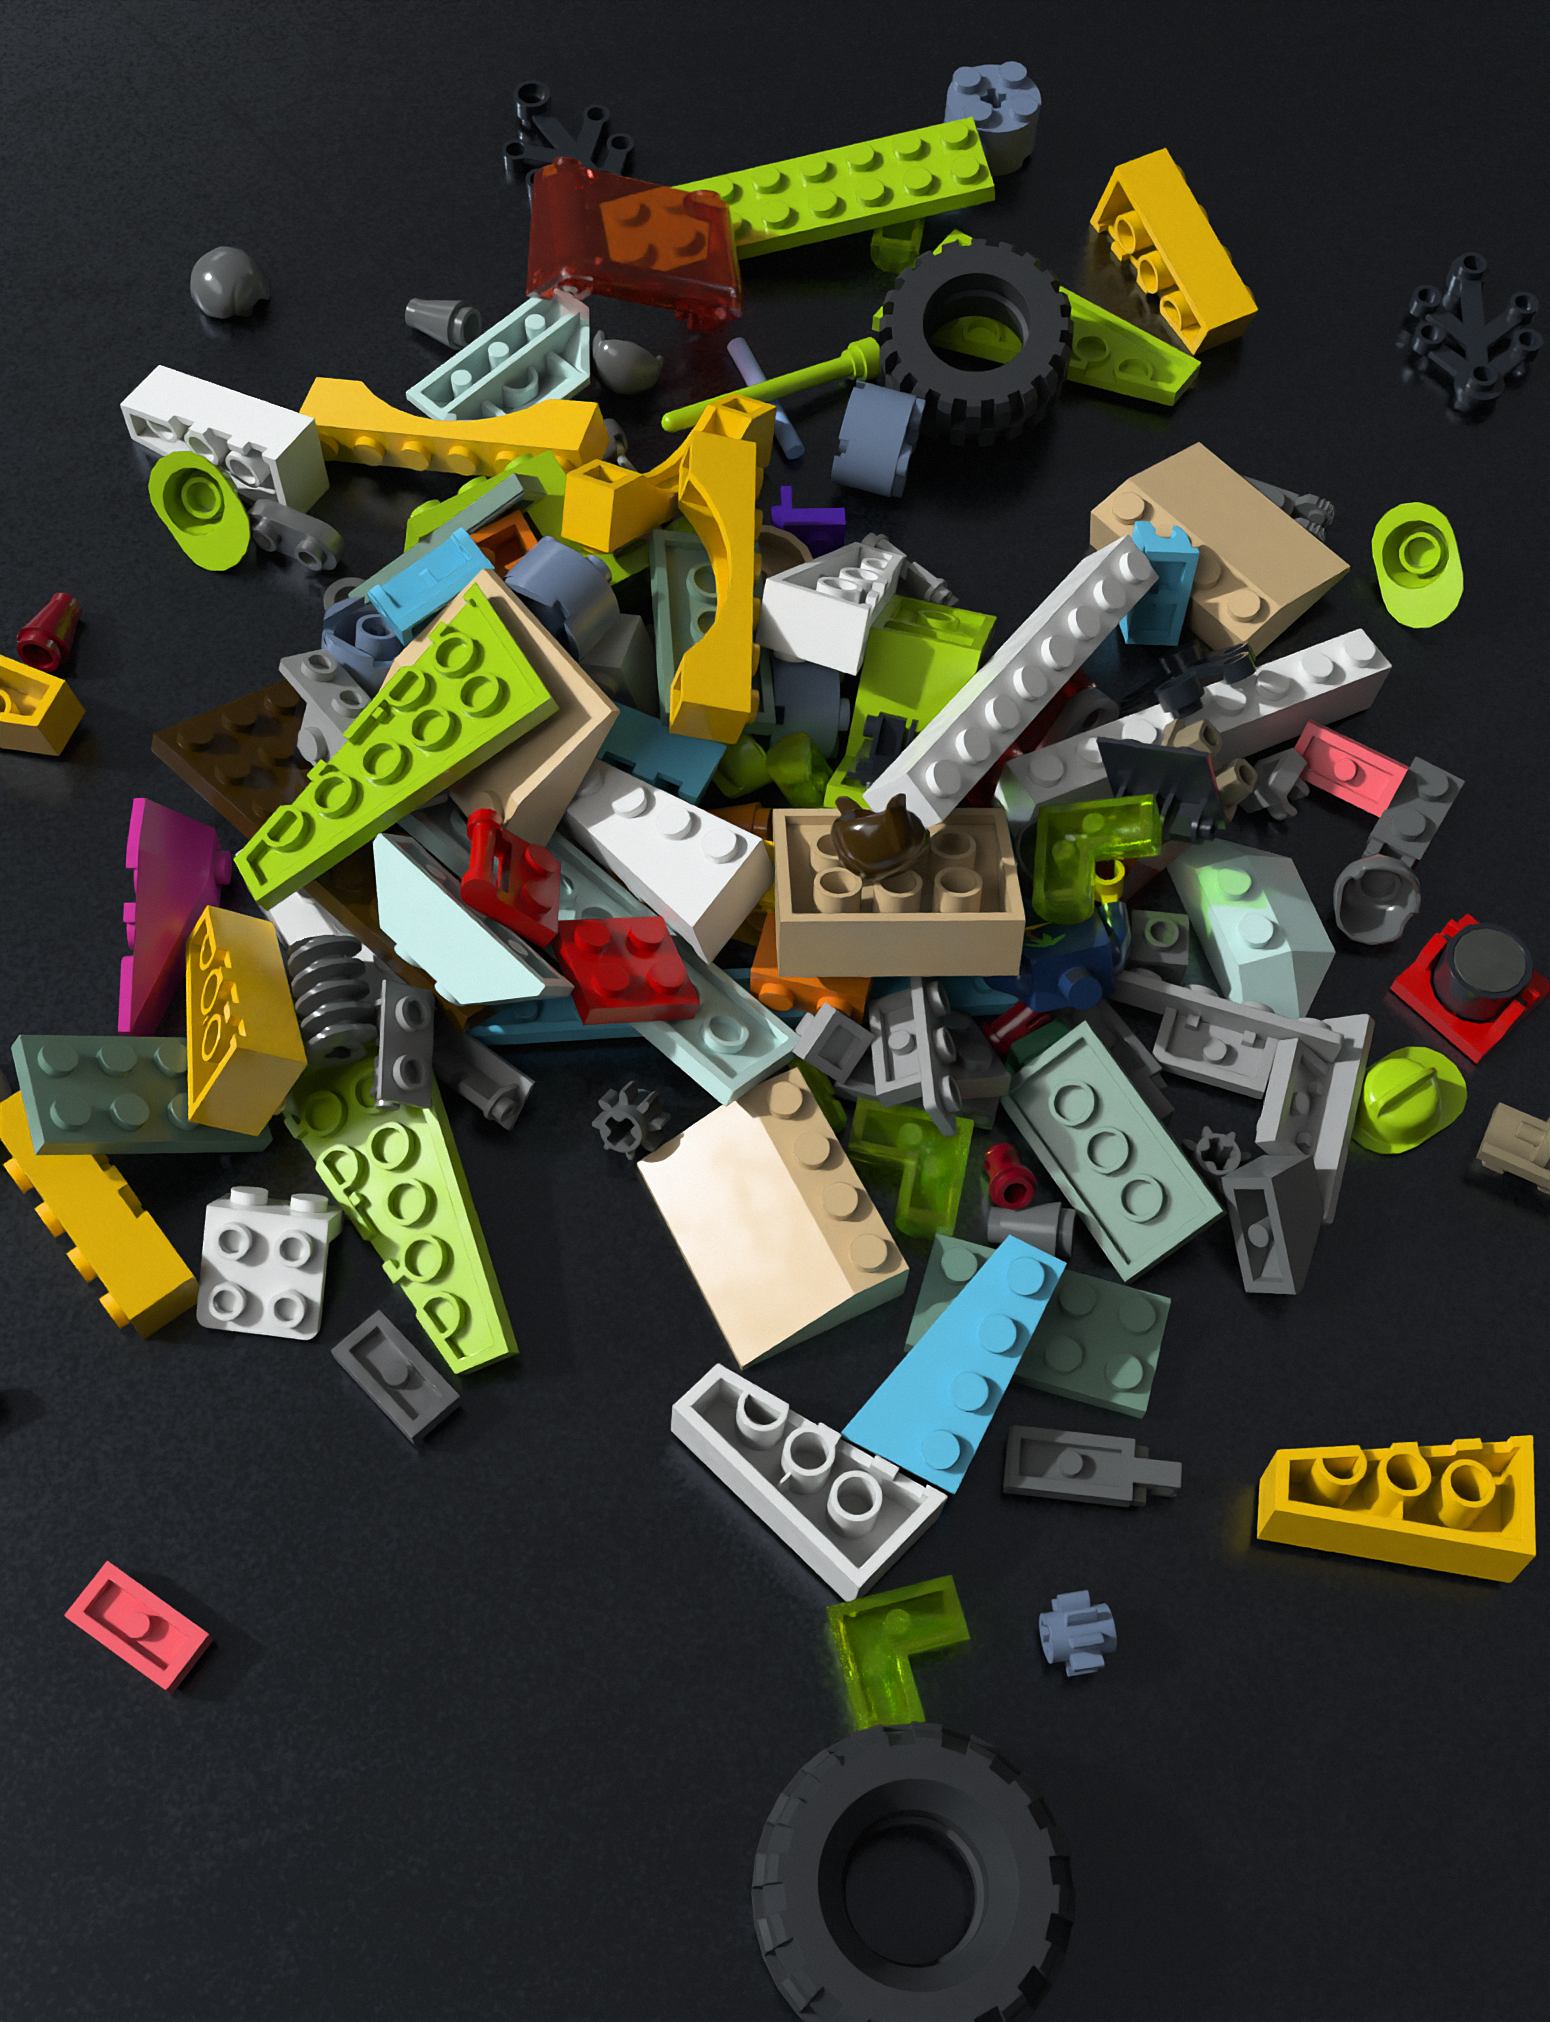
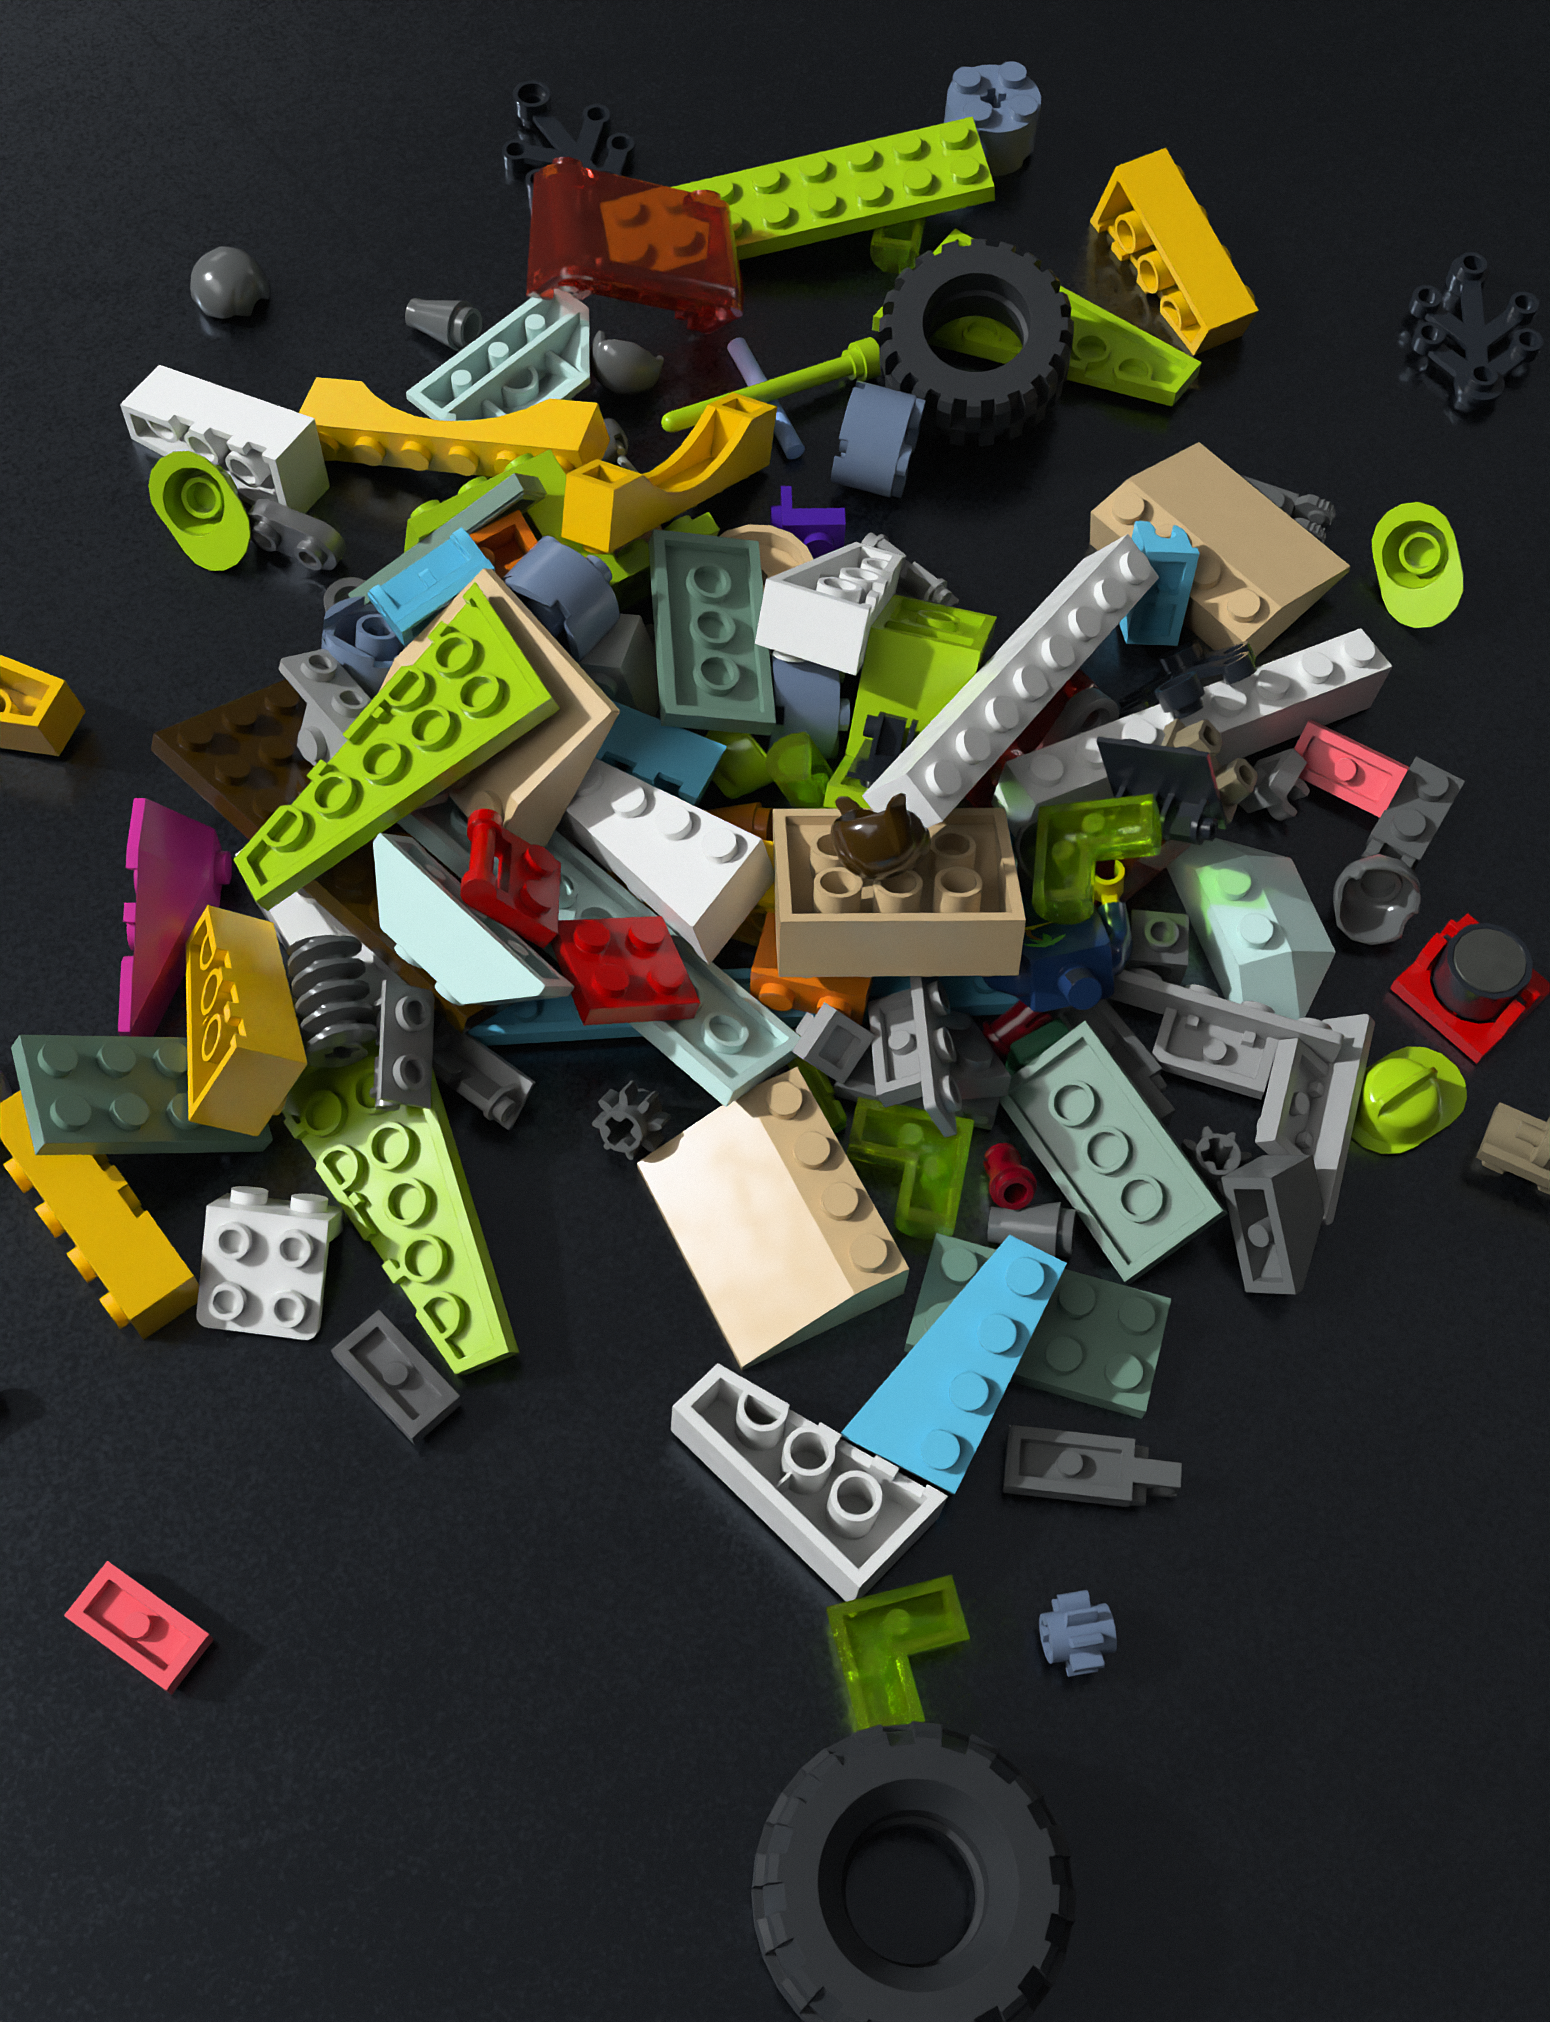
(49, 636): dark red cone -> none
(718, 496): yellow arch -> none
(1423, 1506): yellow wedge -> none

